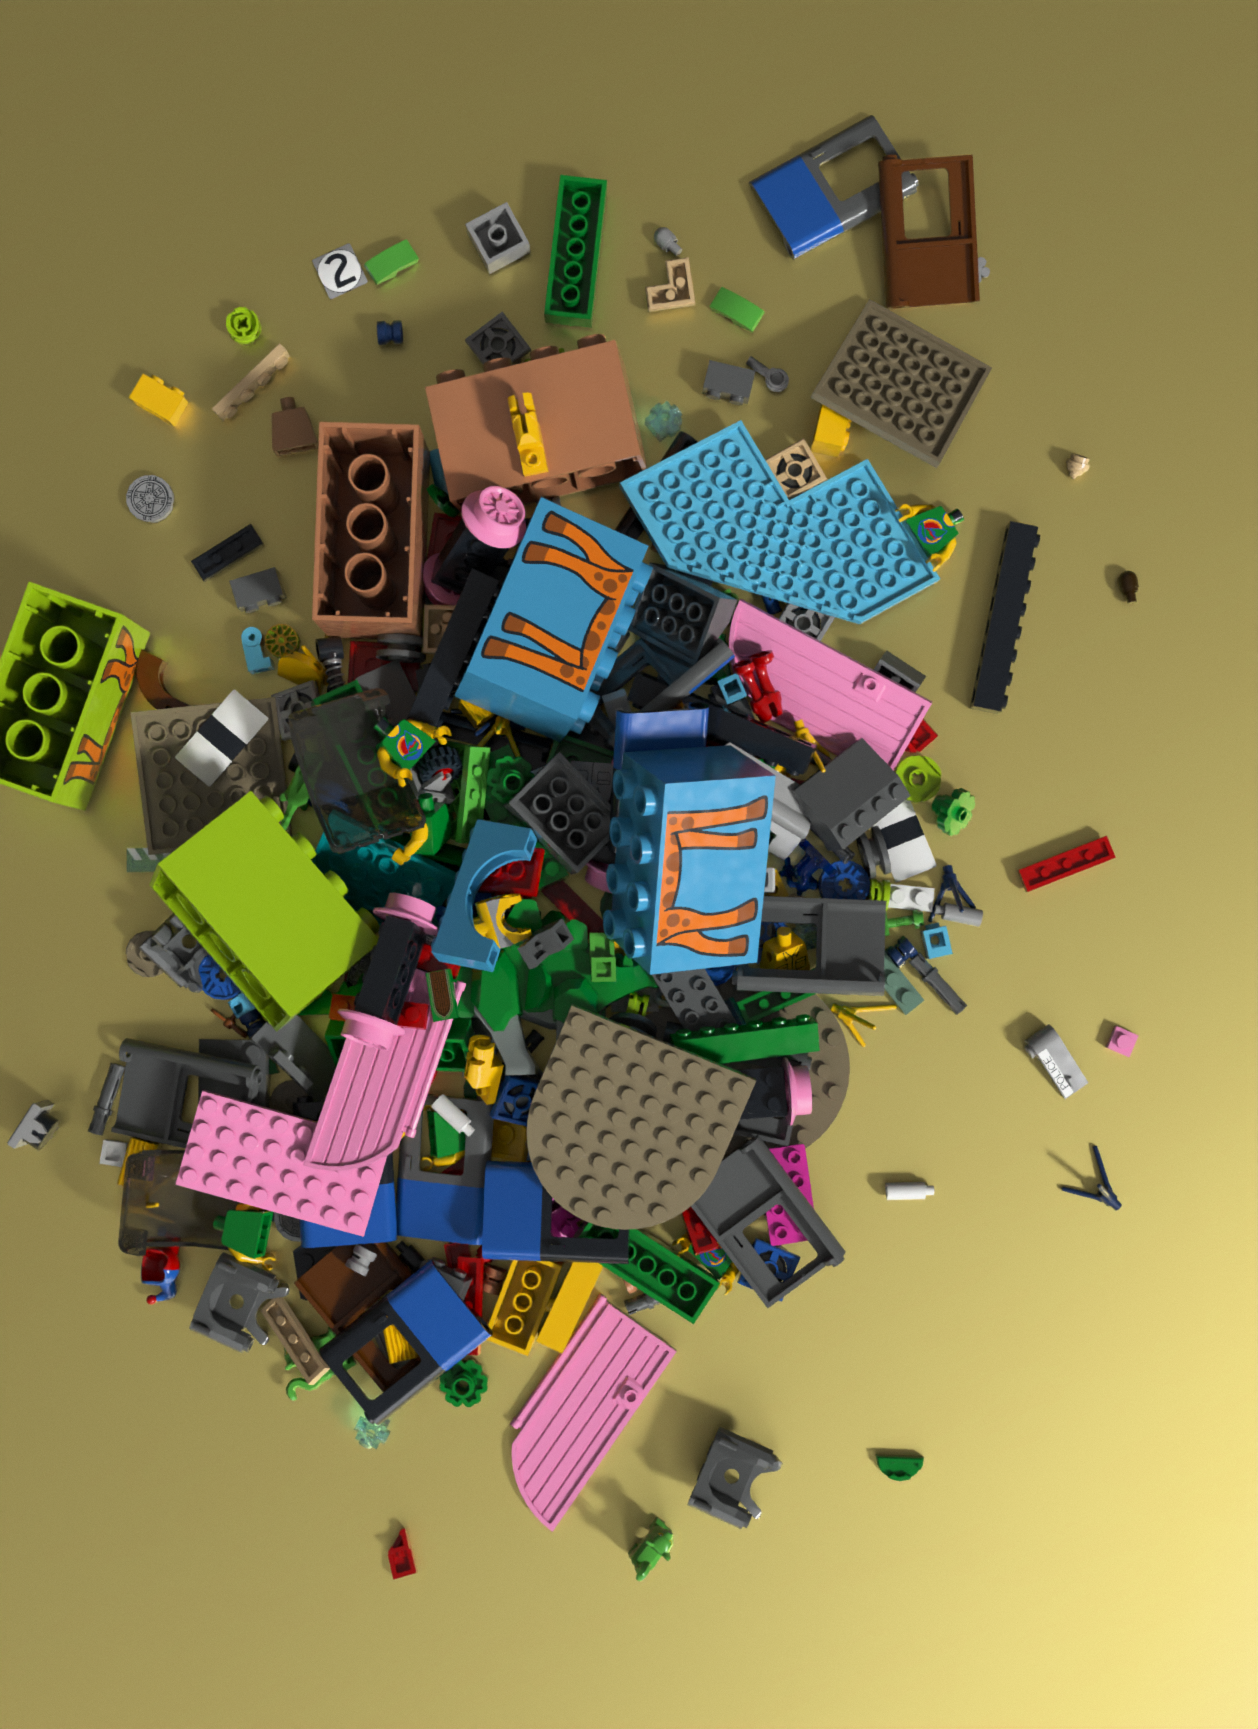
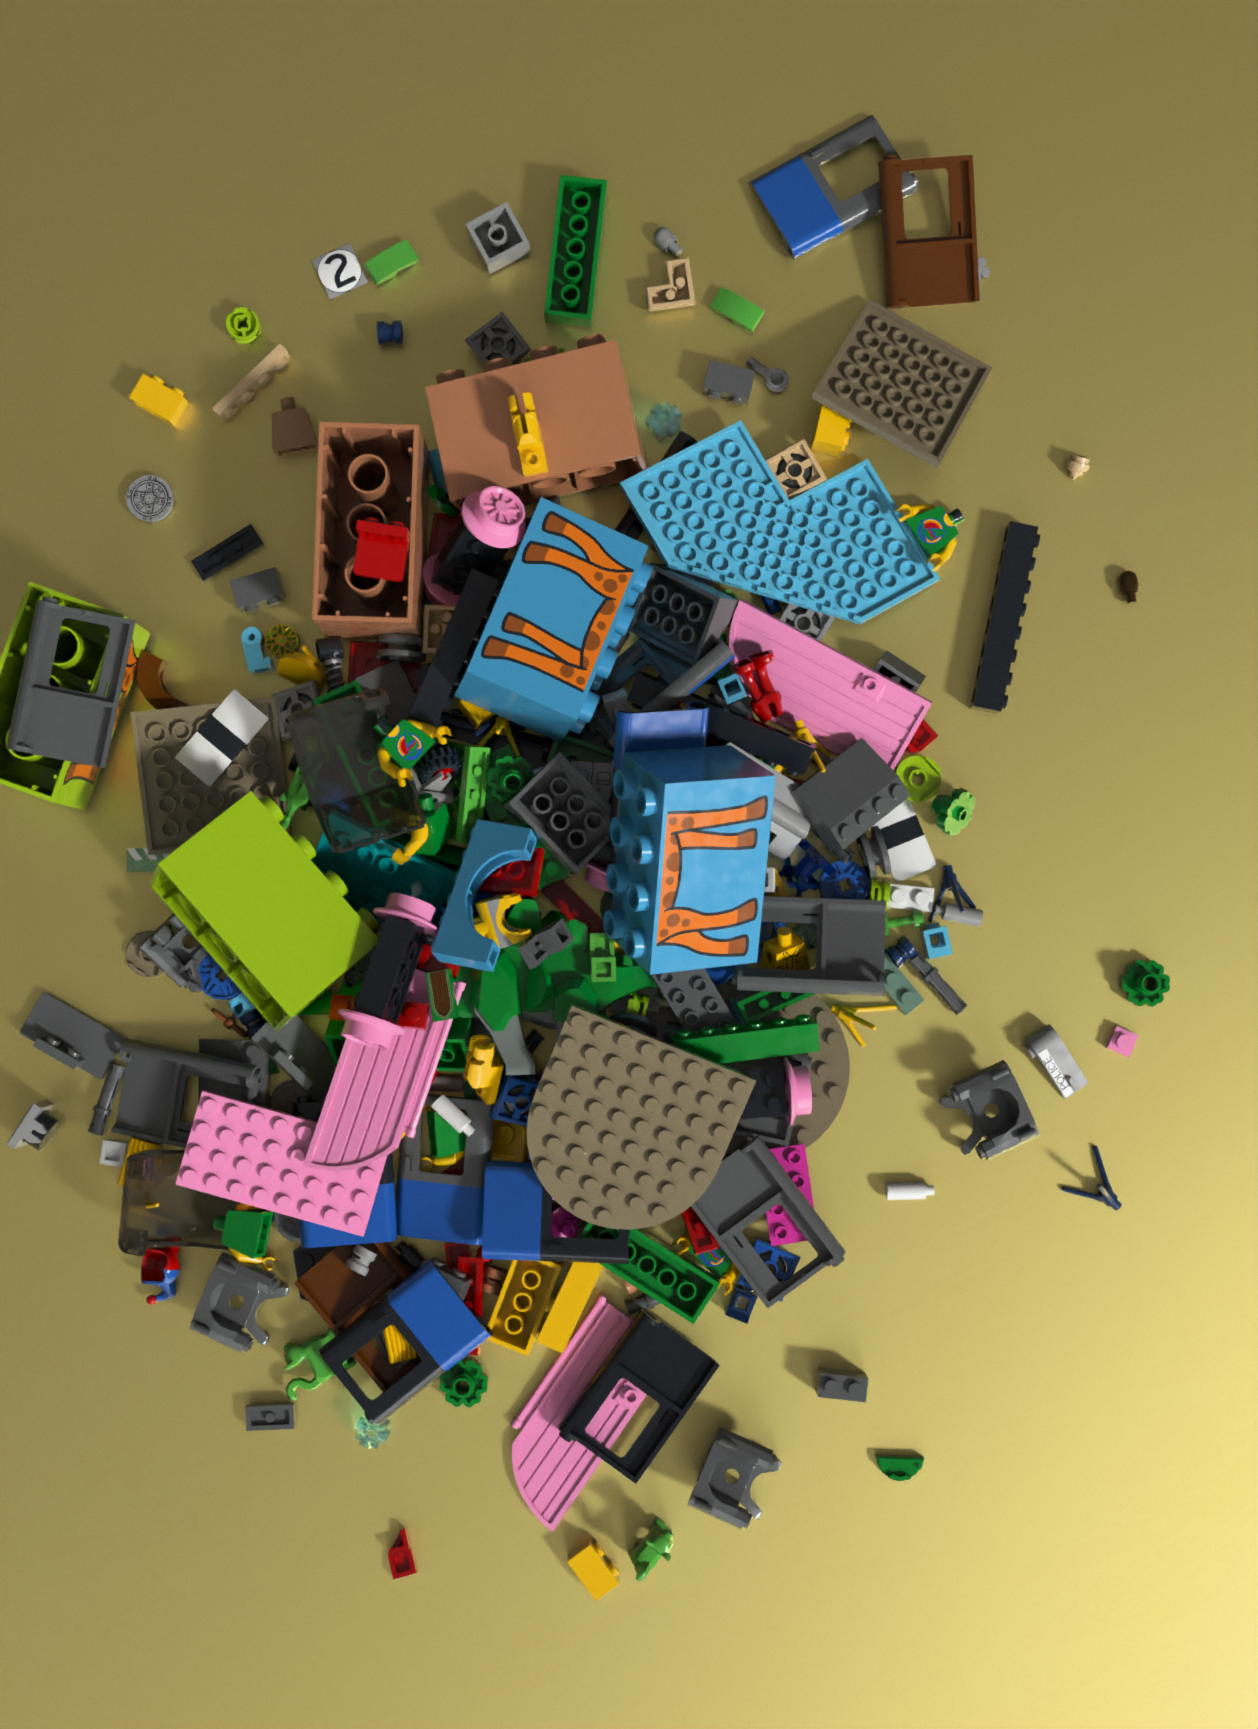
(62, 720): none -> dark grey piece
(71, 1036): none -> dark grey bracket
(270, 1416): none -> dark grey plate
(295, 1340): tan plate -> none
(381, 549): none -> red bracket
(447, 1083): none -> light grey cylinder
(593, 1568): none -> yellow piece
(659, 1365): none -> black piece
(740, 1303): none -> dark blue window
(841, 1384): none -> dark grey brick
(1013, 1121): none -> dark grey piece
(1066, 863): red plate -> none
(1134, 979): none -> green plant

